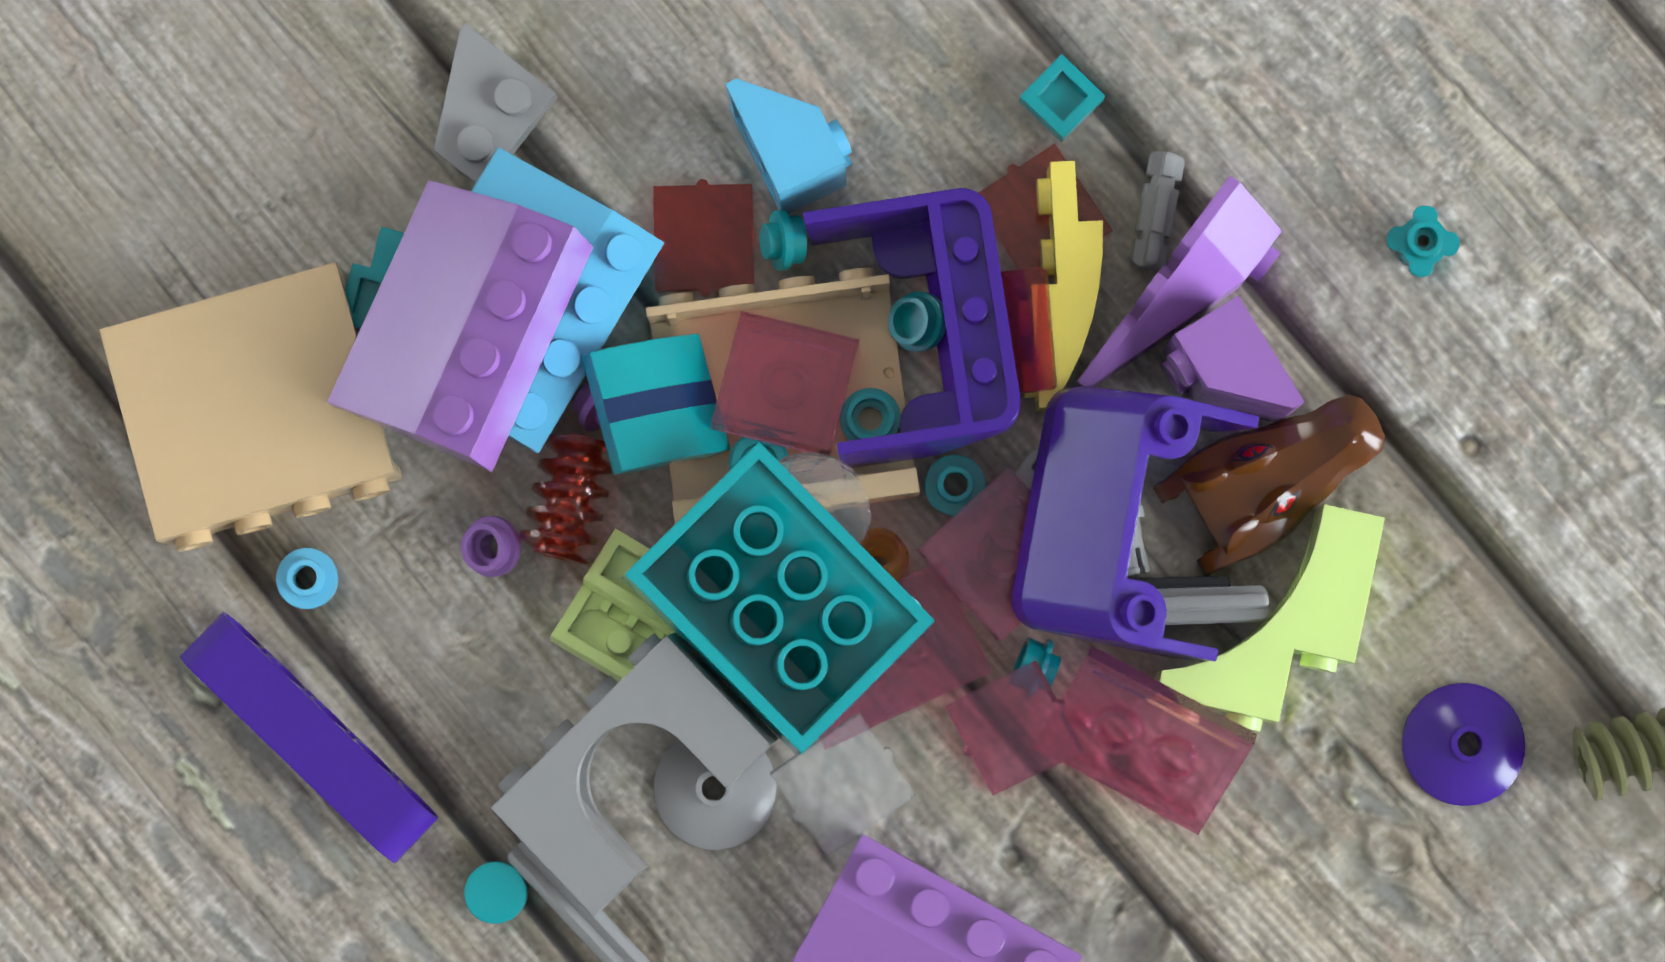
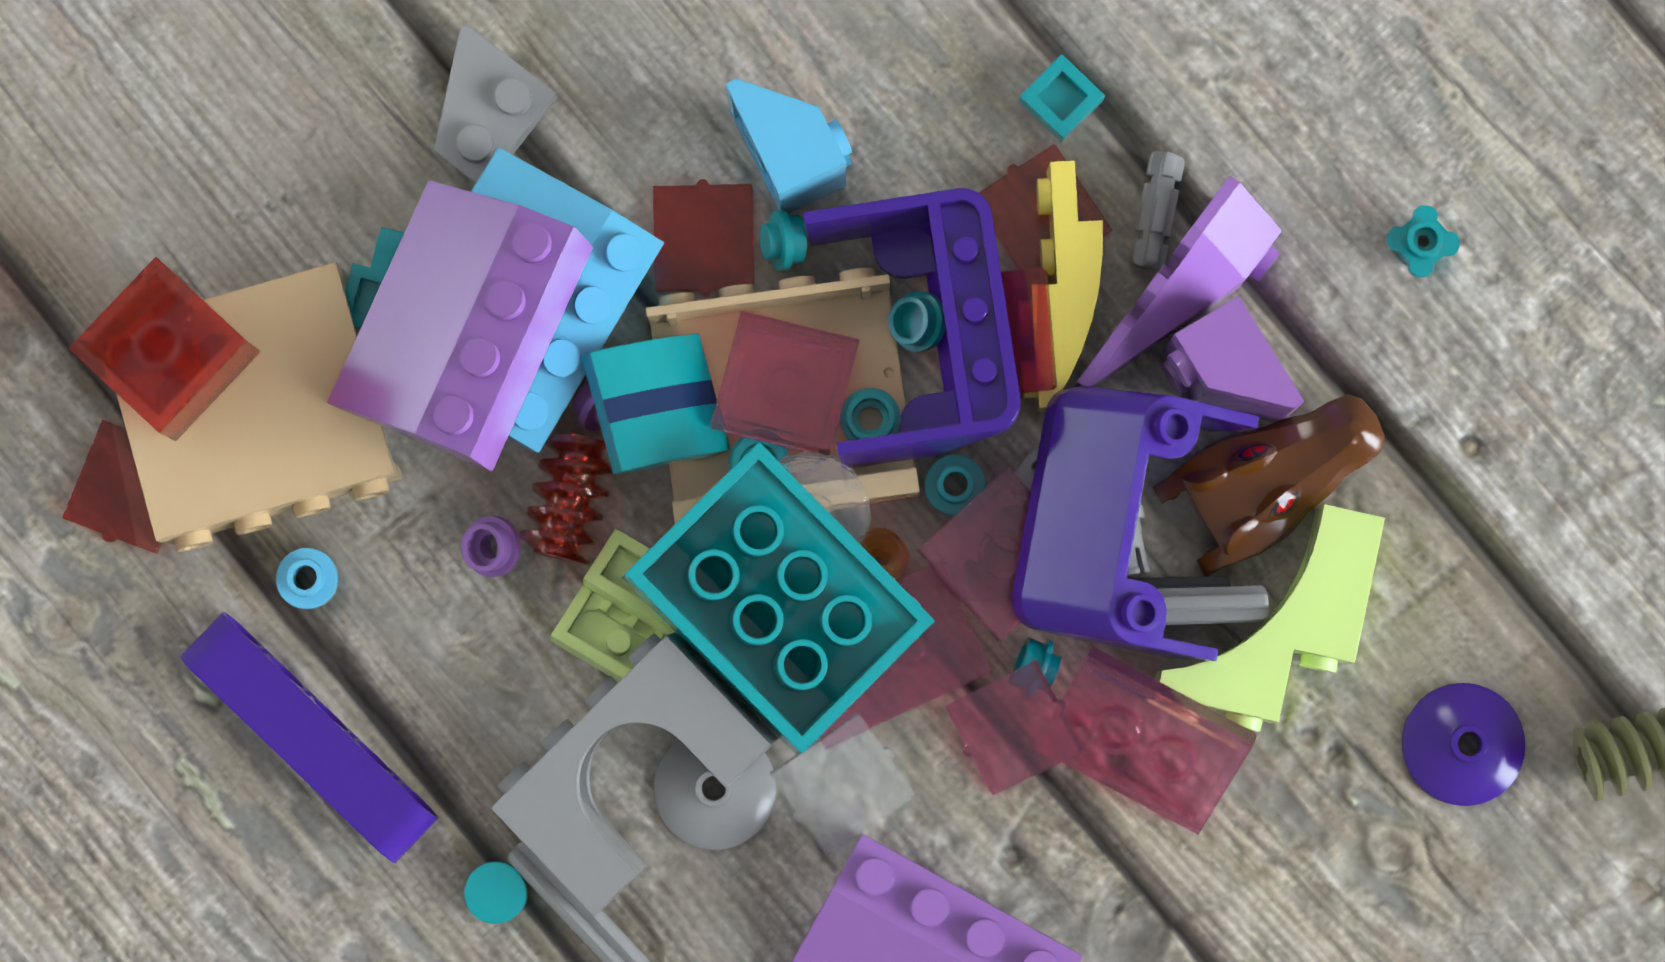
(110, 492): none -> clear red piece
(164, 349): none -> clear red brick

